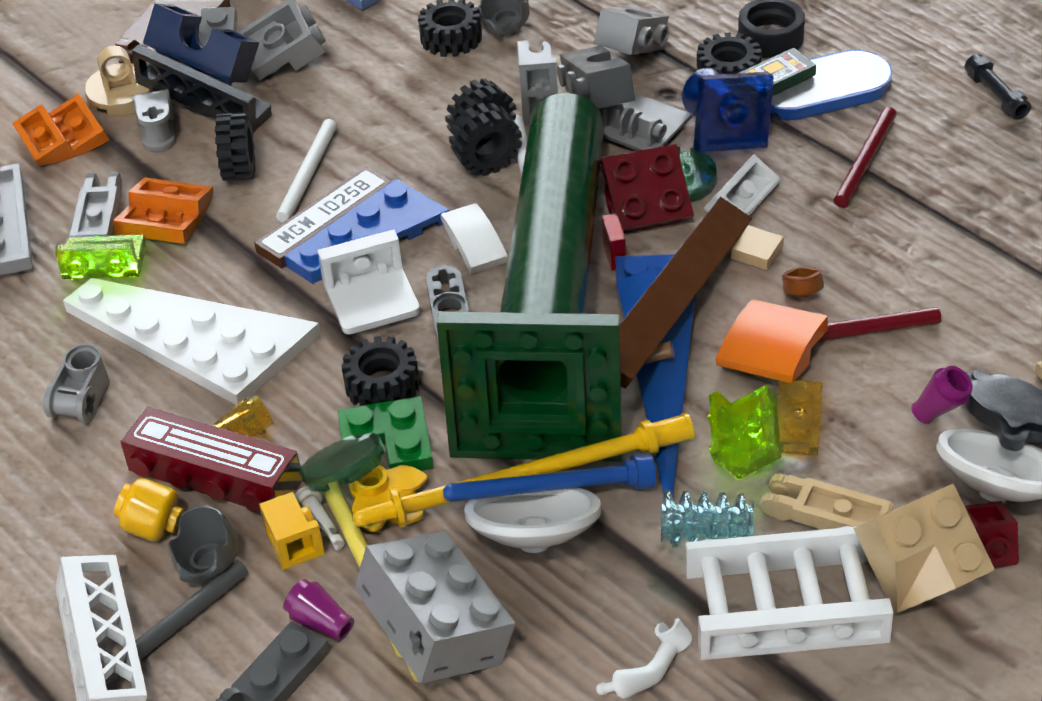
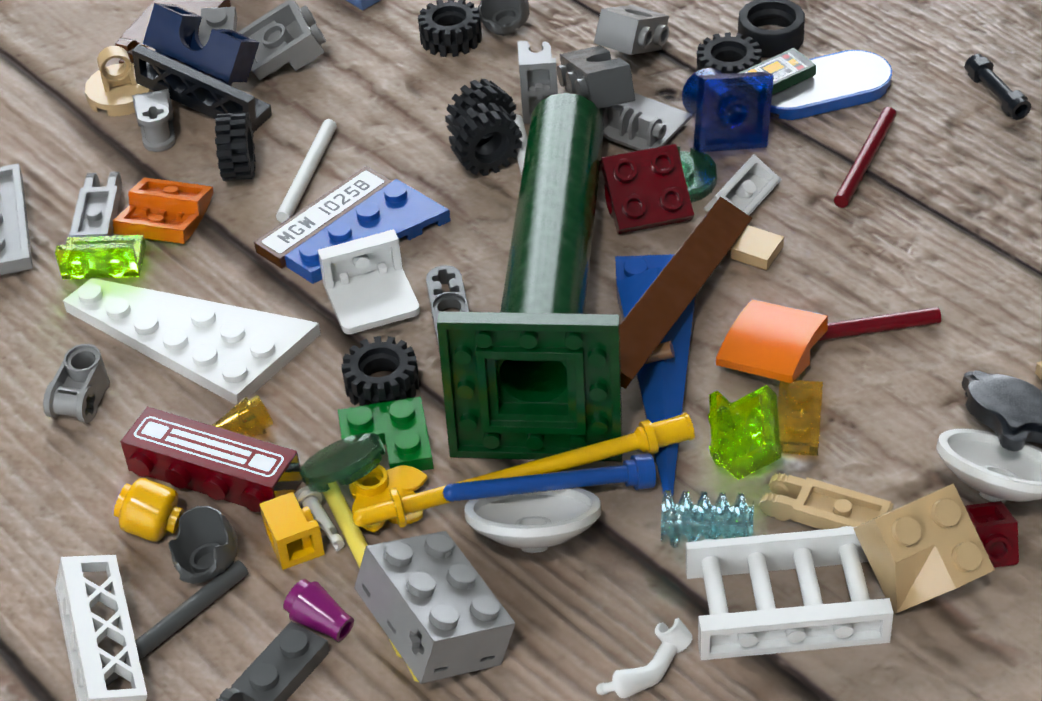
(60, 133): orange slope -> none
(474, 237): white slope -> none
(613, 239): red tile -> none
(802, 281): dark orange tile -> none
(944, 392): magenta cone -> none

